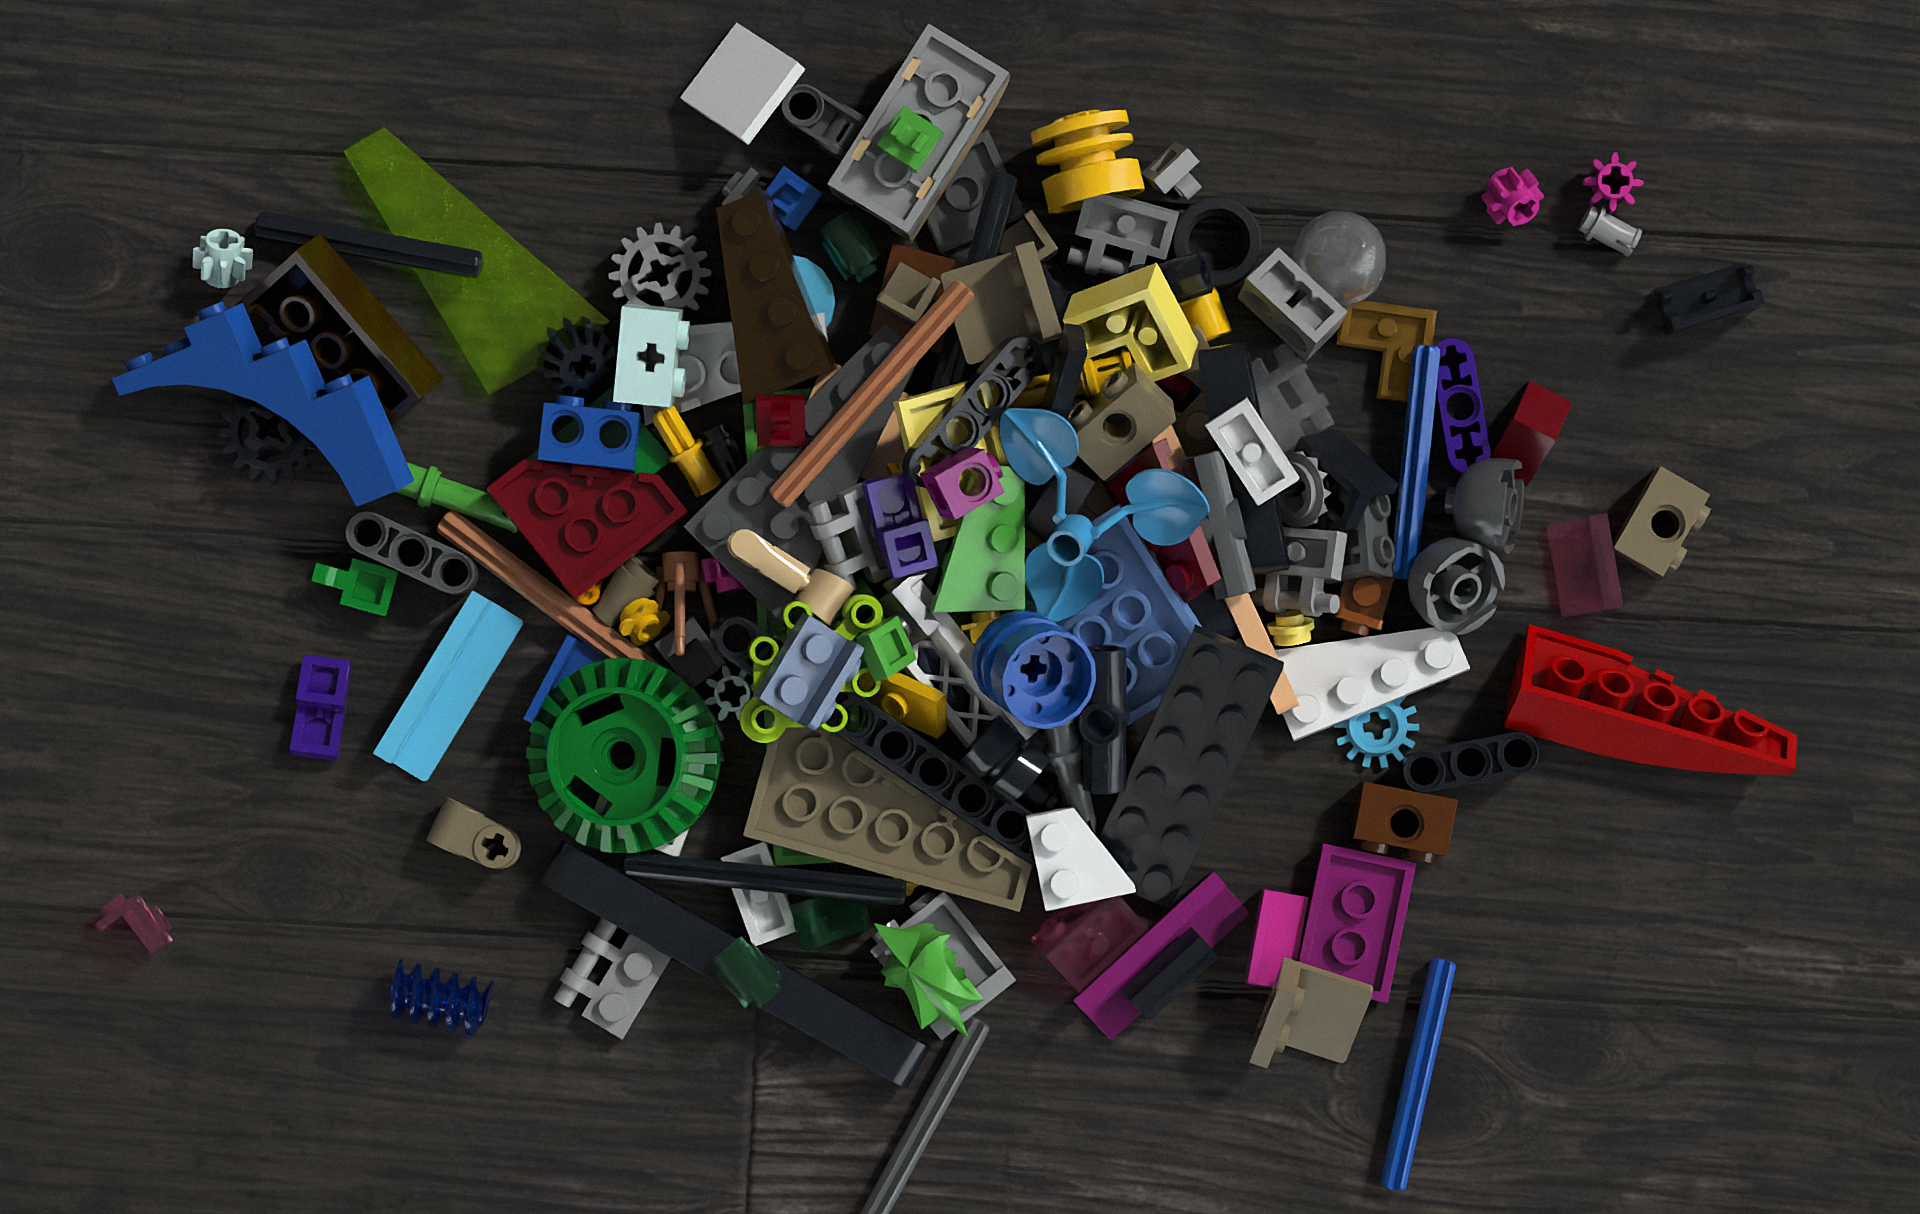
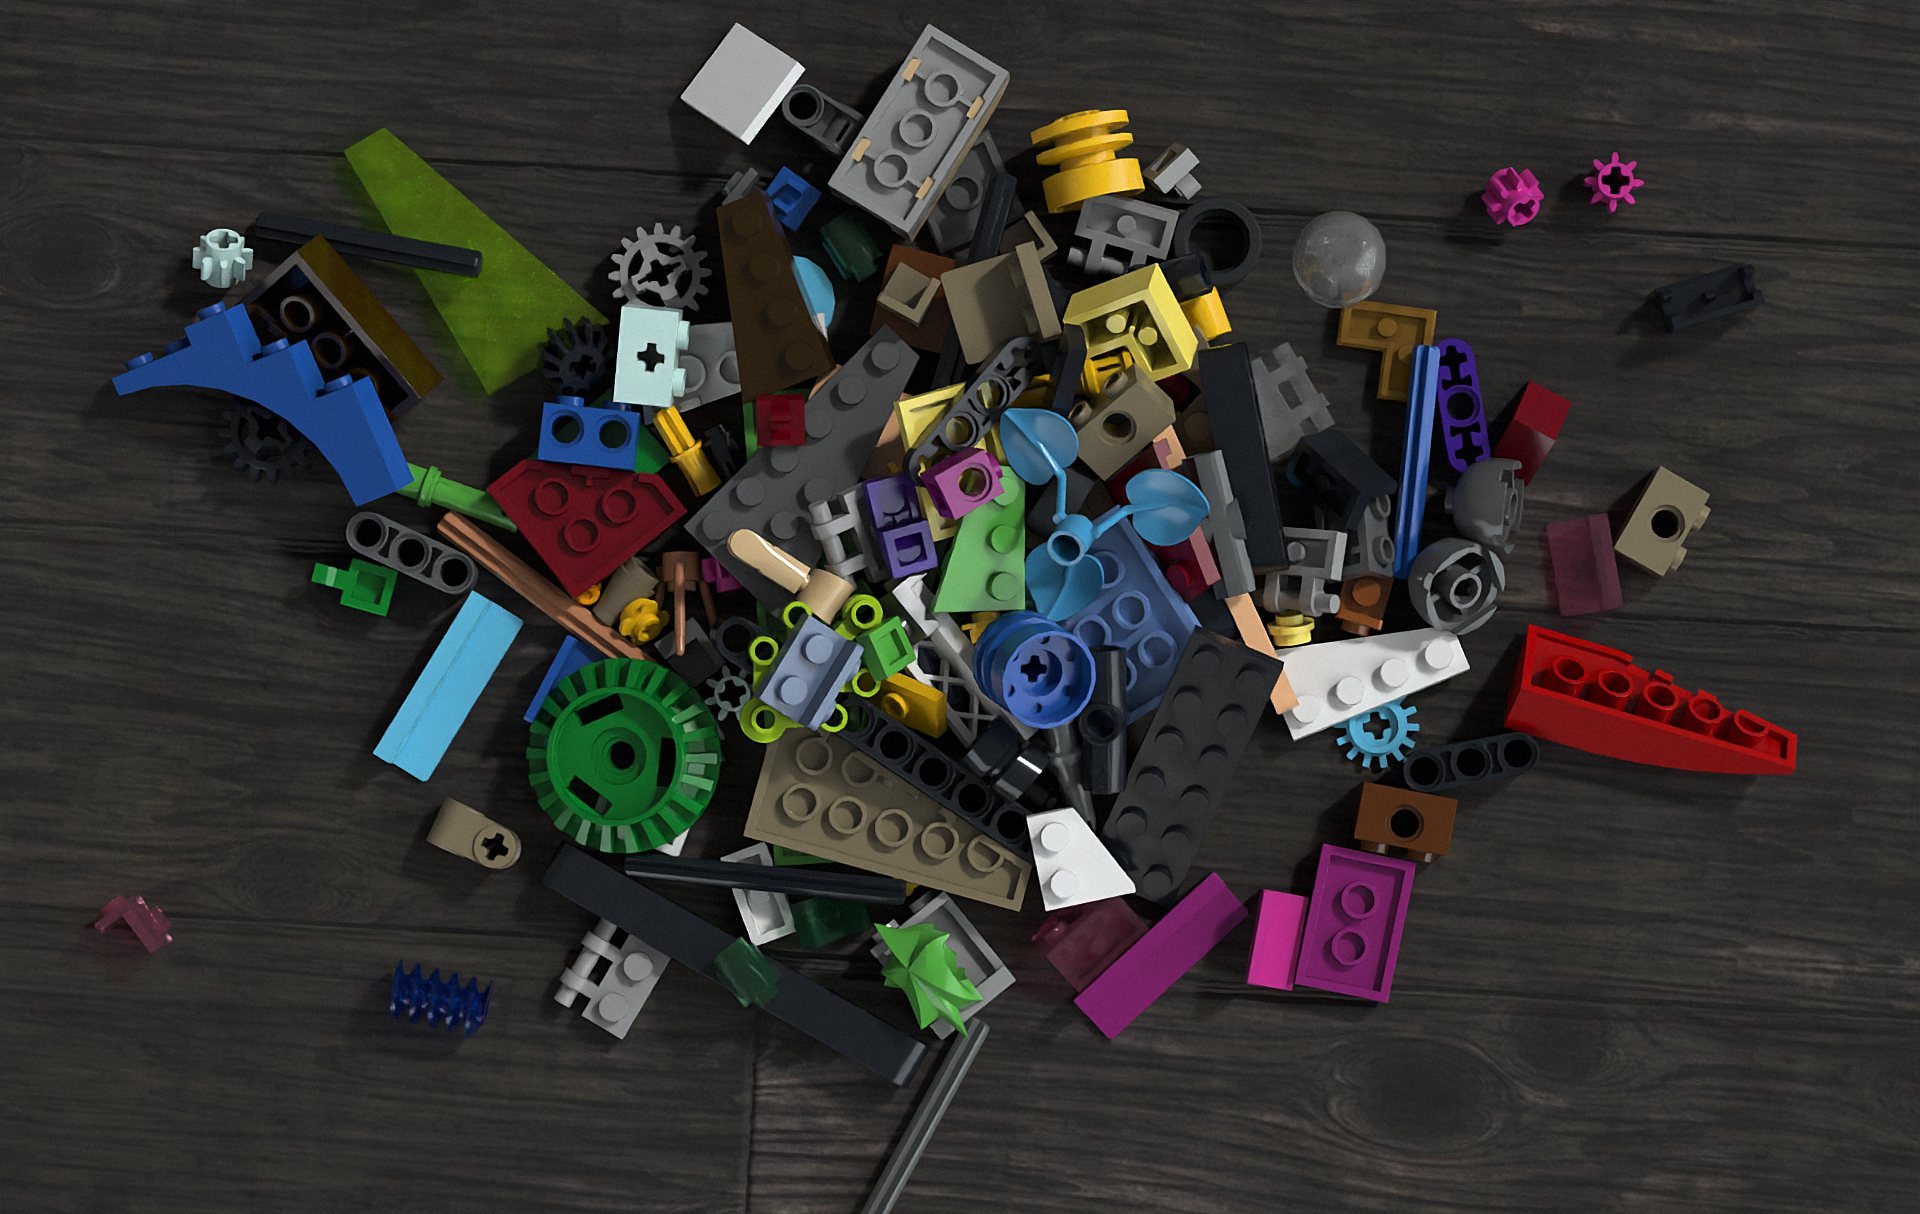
(320, 707): dark purple slope -> none
(871, 393): nougat axle -> none
(910, 139): bright green tile -> none
(1170, 973): black axle -> none
(1252, 451): white plate -> none
(1292, 304): light grey brick -> none
(1303, 510): light grey gear -> none
(1310, 1013): dark tan bracket -> none
(1418, 1074): blue axle -> none
(1609, 230): light grey pin -> none

